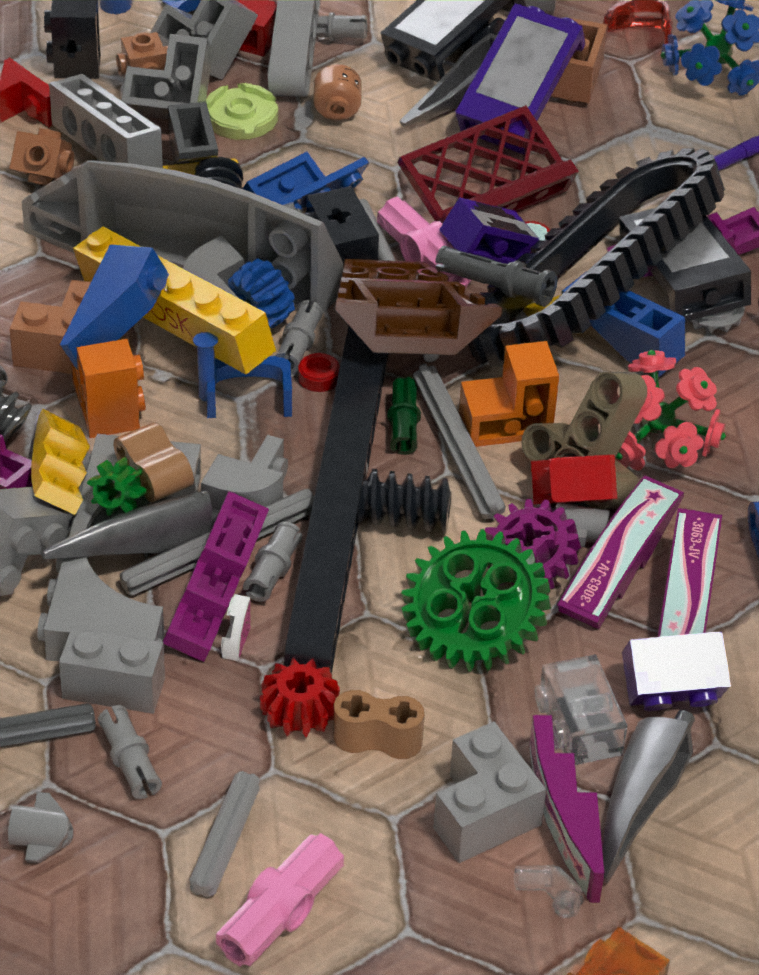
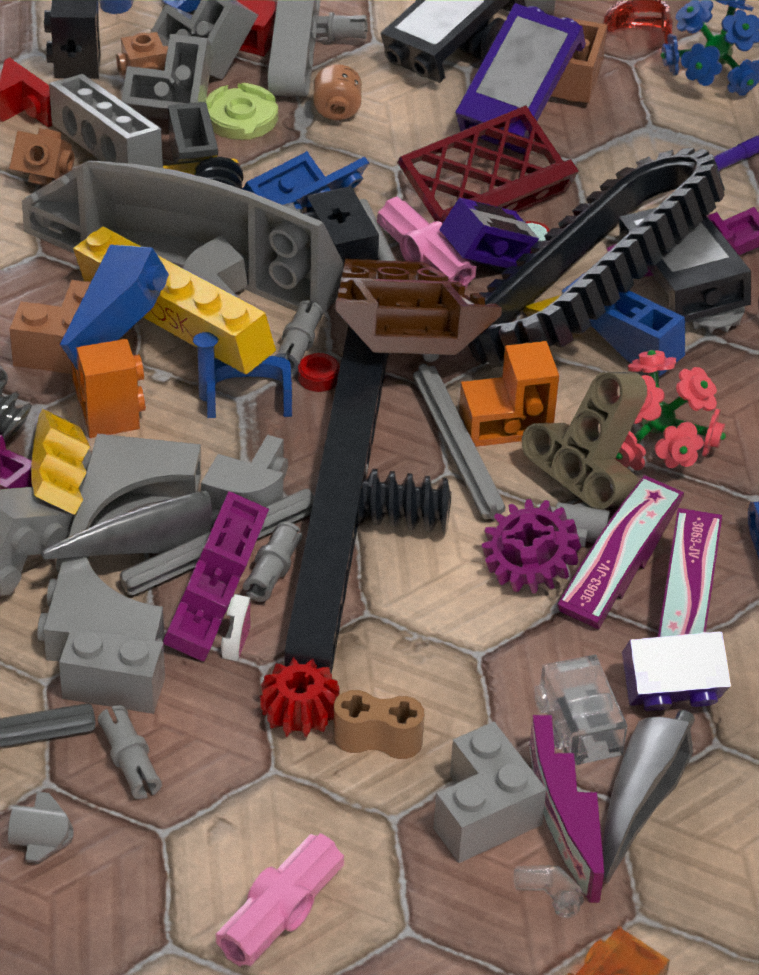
(107, 492): green gear -> none
(163, 466): medium nougat axle -> none
(224, 834): light grey axle -> none
(263, 288): blue gear -> none
(404, 416): dark green axle -> none
(452, 87): flat silver piece -> none
(512, 278): dark grey pin -> none
(512, 608): green gear -> none
(574, 479): red slope -> none

